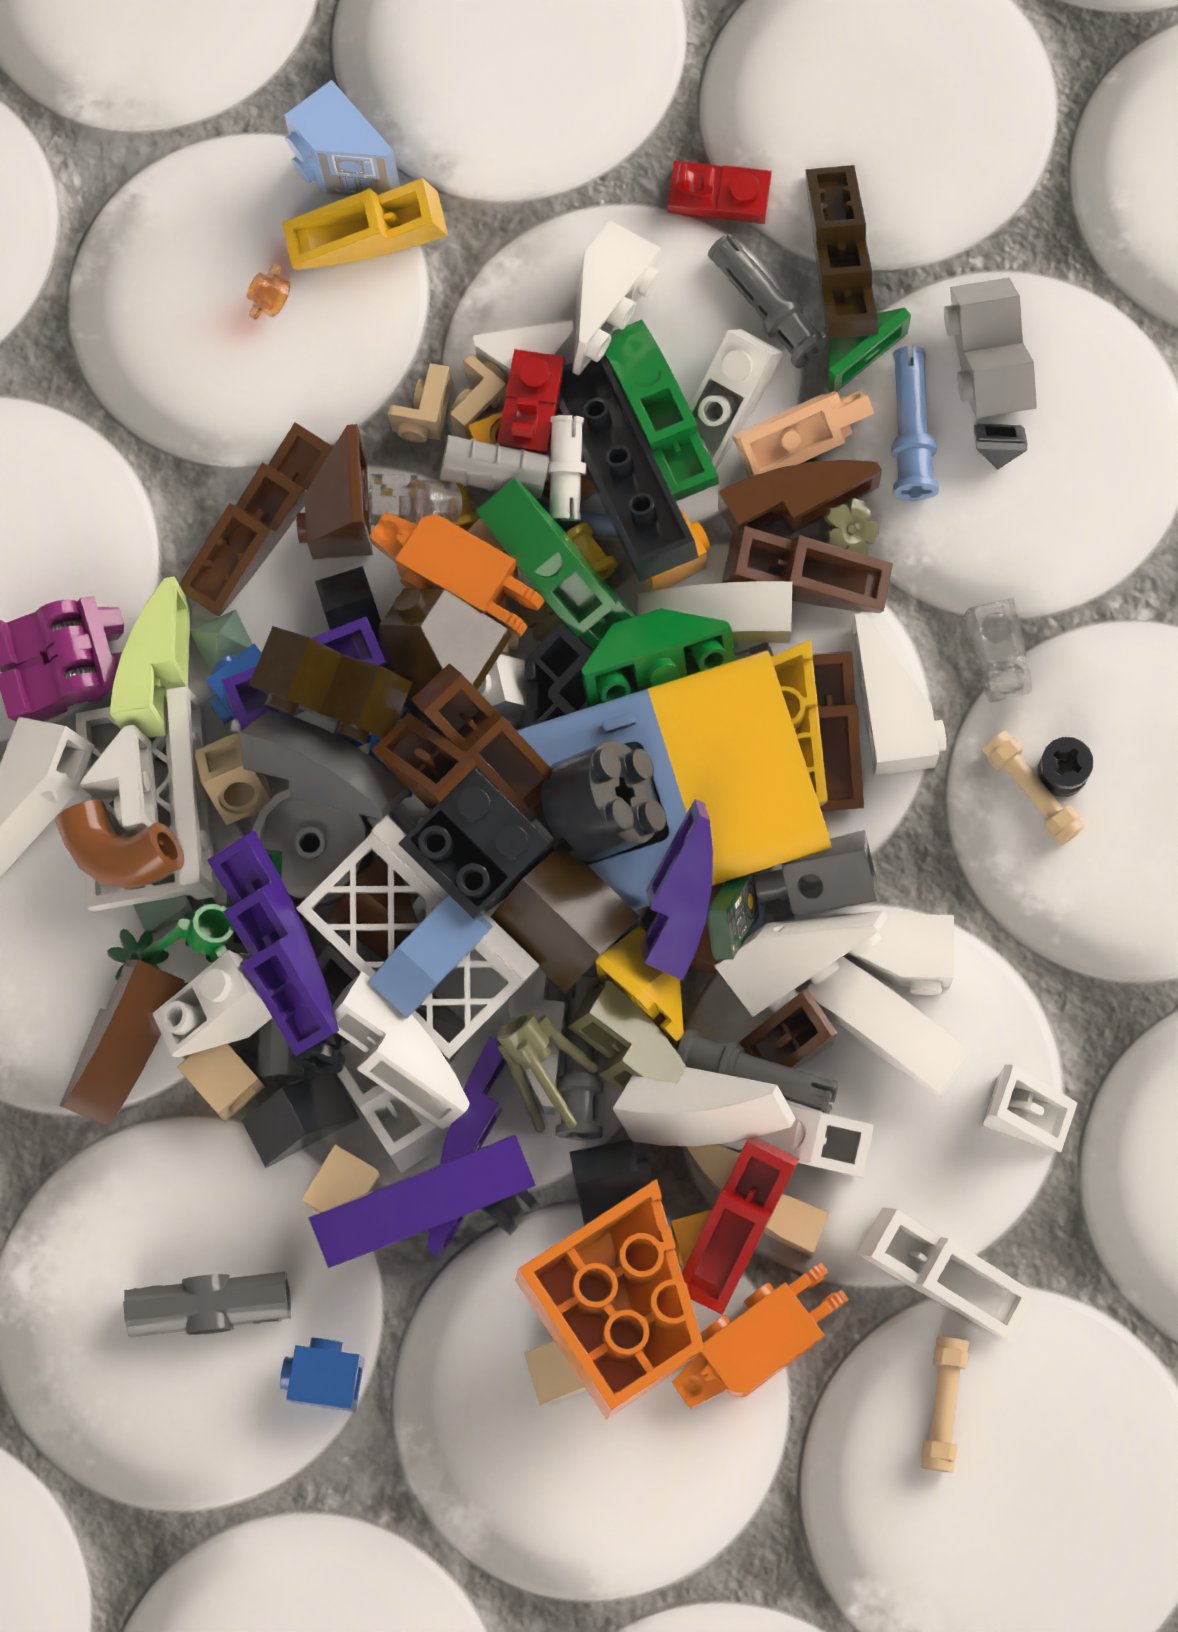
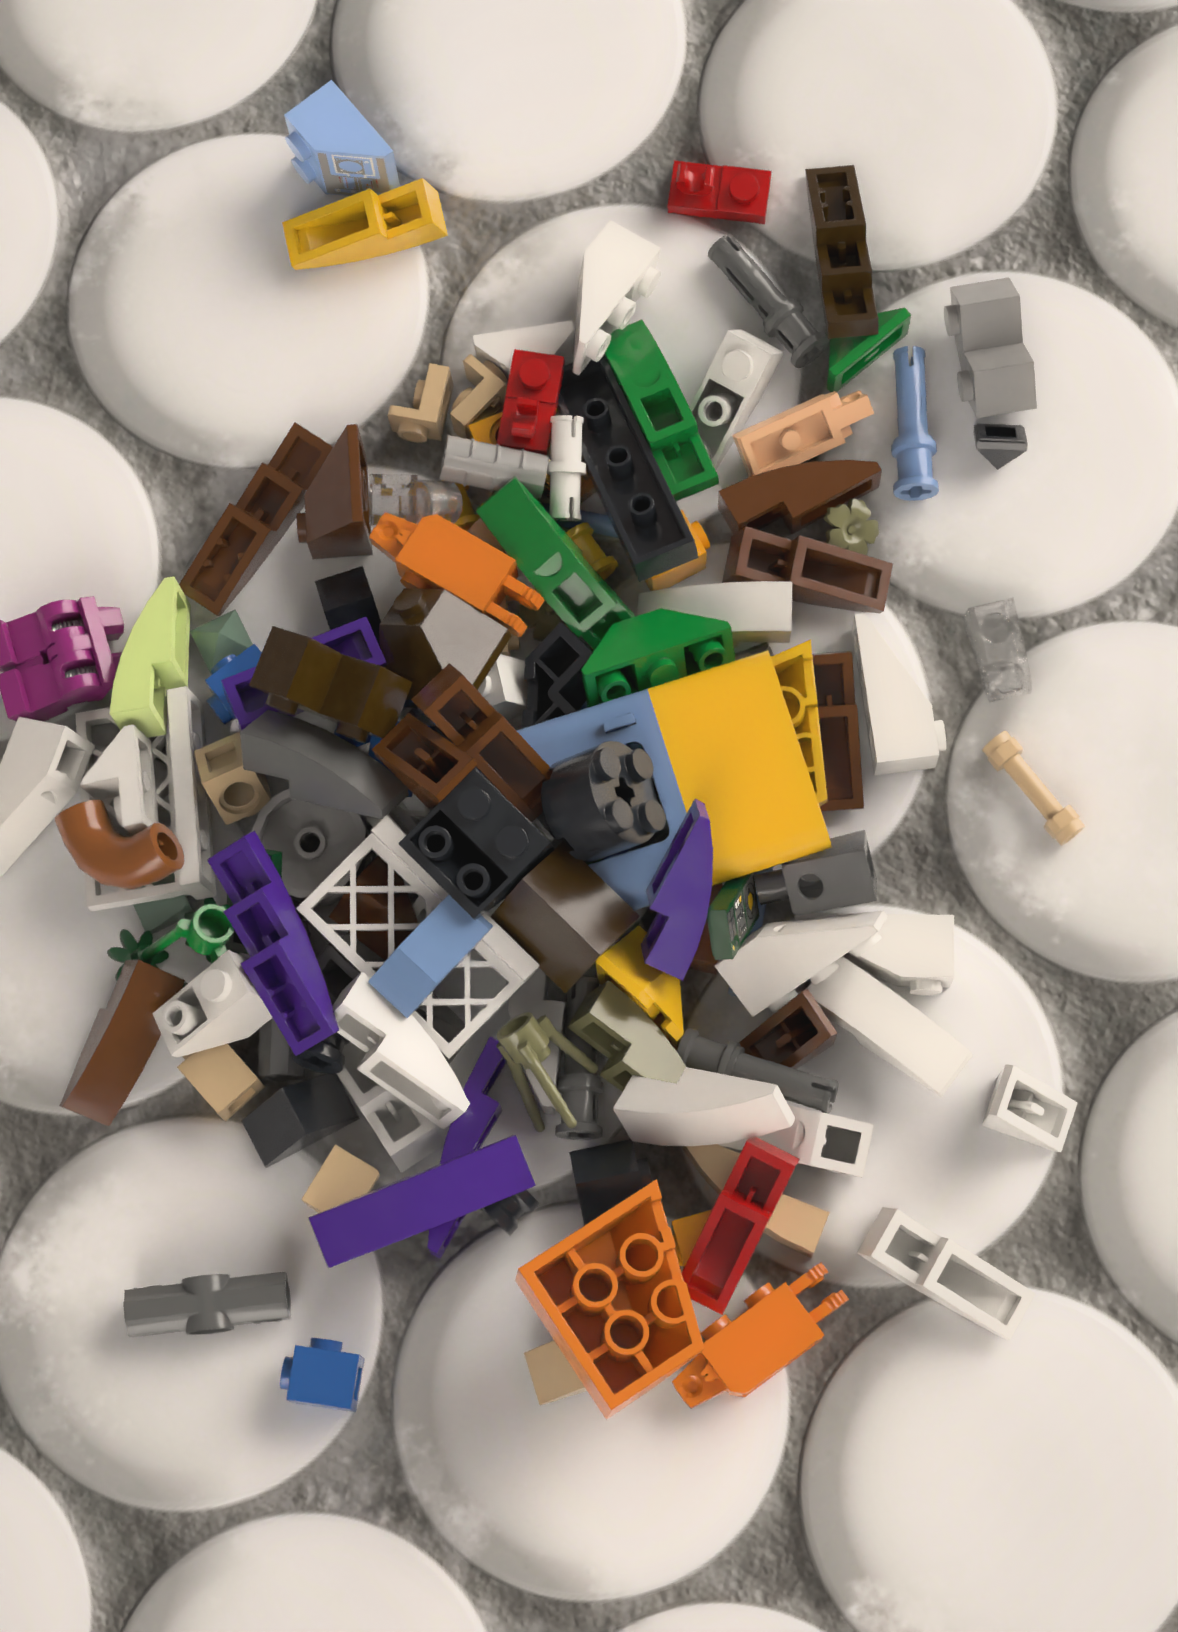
(268, 293): clear orange plate -> none
(939, 1452): tan bar -> none
(1060, 776): black wheel -> none

